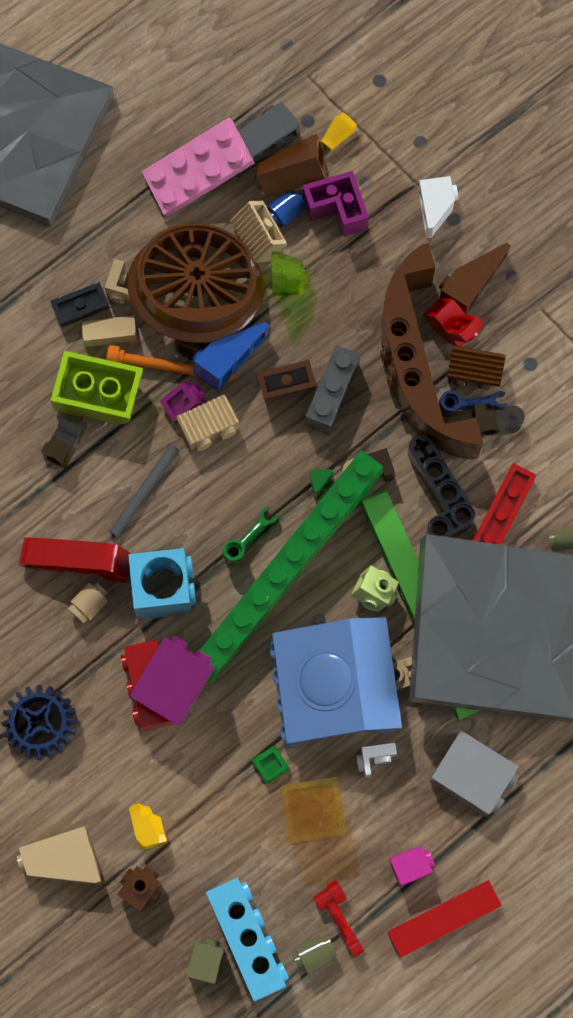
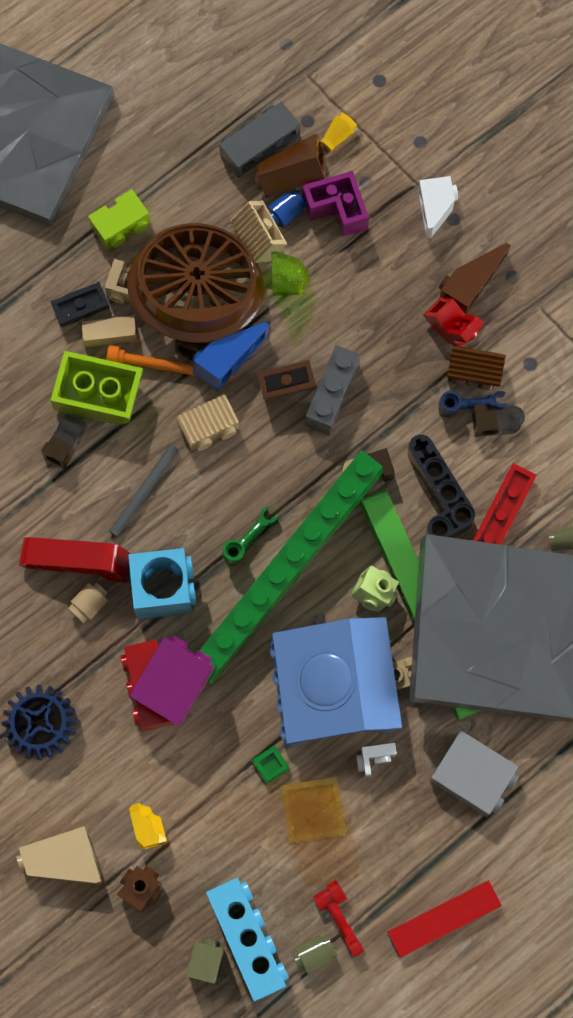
(120, 221): none -> lime brick
(183, 398): magenta bracket -> none
(198, 167): bright pink plate -> none
(320, 481): green slope -> none
(408, 363): reddish brown slope -> none
(411, 865): dark pink brick -> none

